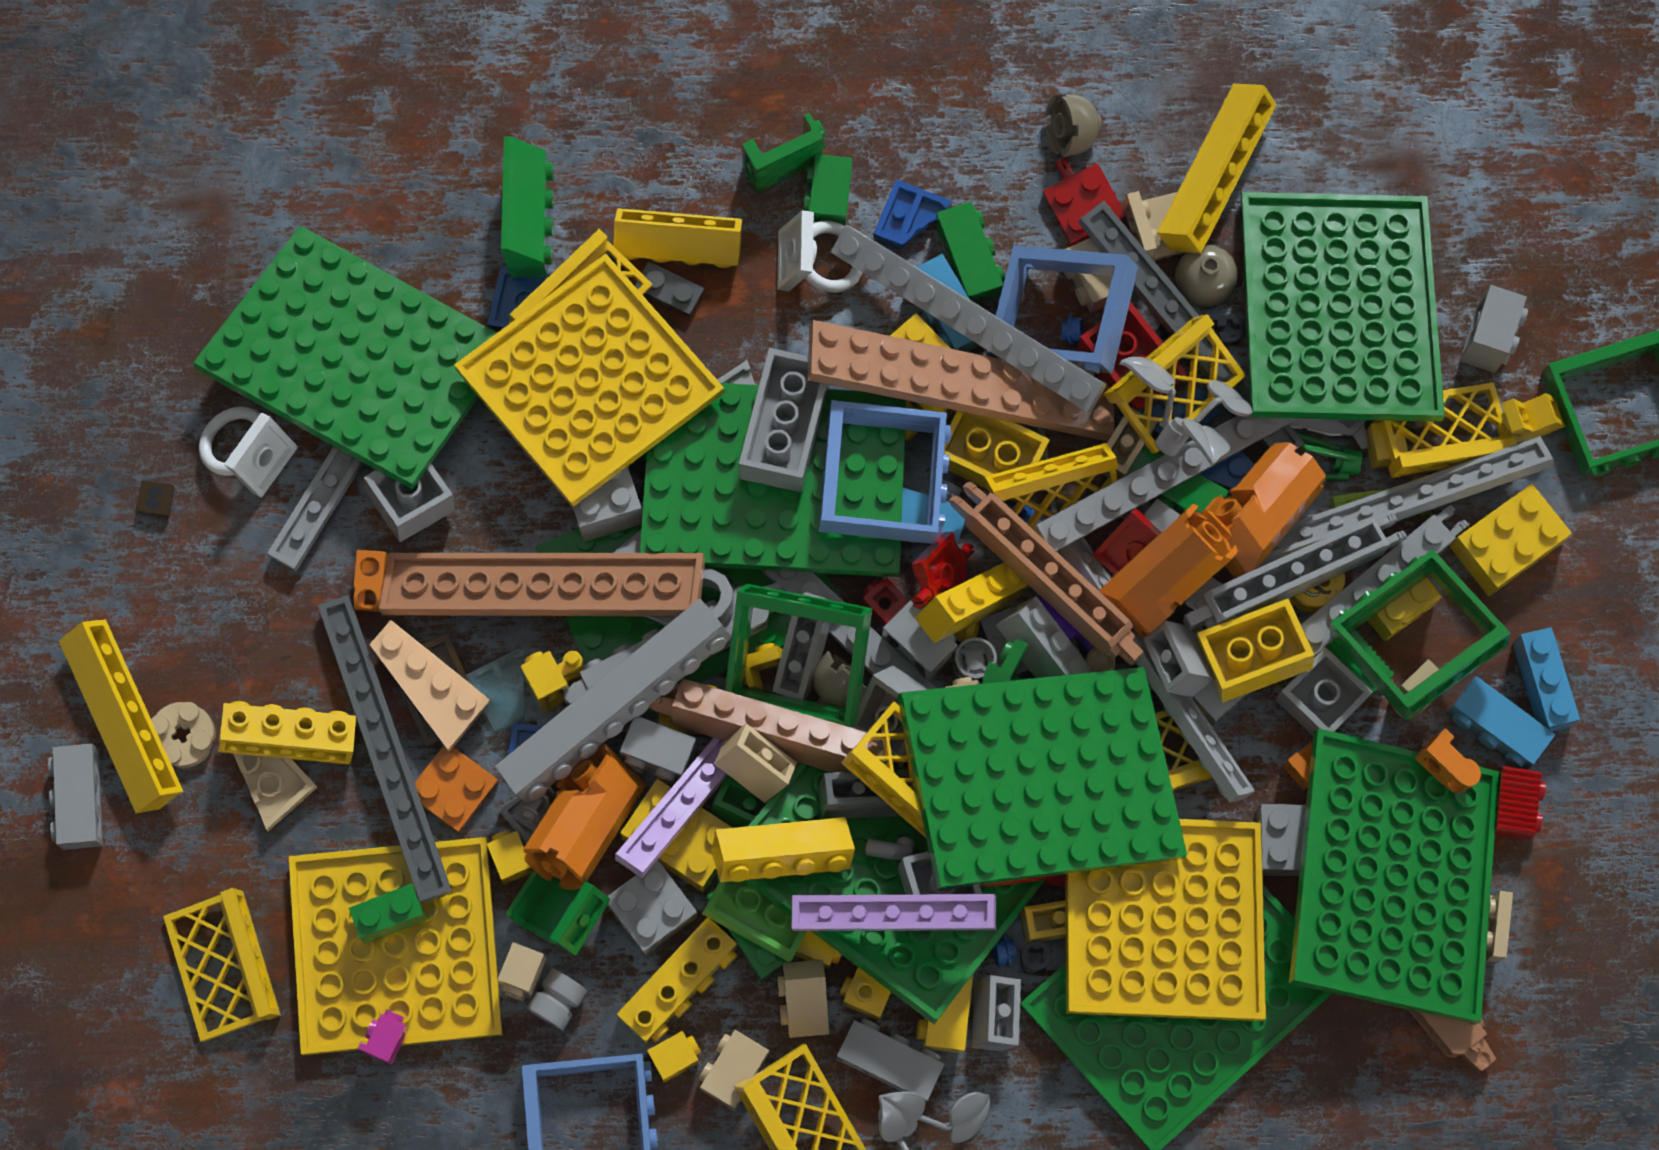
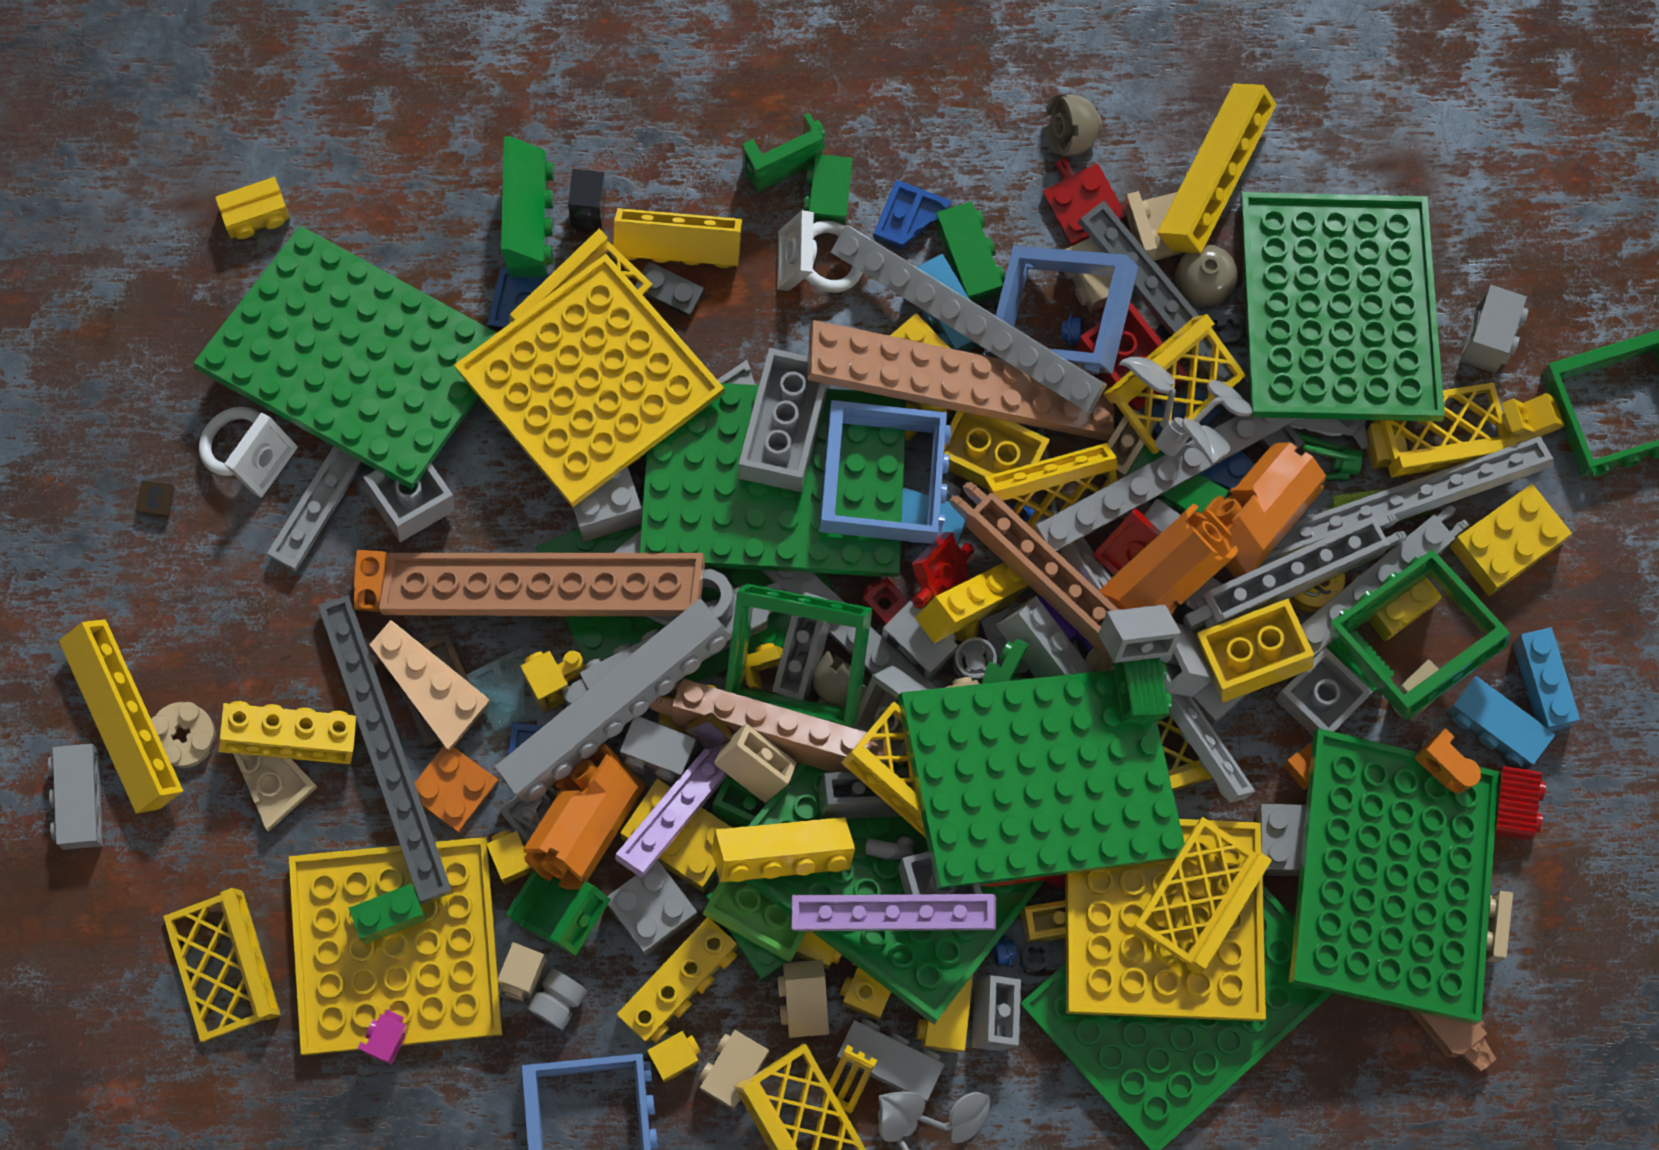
(253, 208): none -> yellow brick
(587, 200): none -> black brick
(709, 730): none -> dark brown tile
(858, 1061): none -> yellow tile
(1139, 633): none -> light grey brick
(1142, 690): none -> green brick
(1222, 915): none -> yellow fence

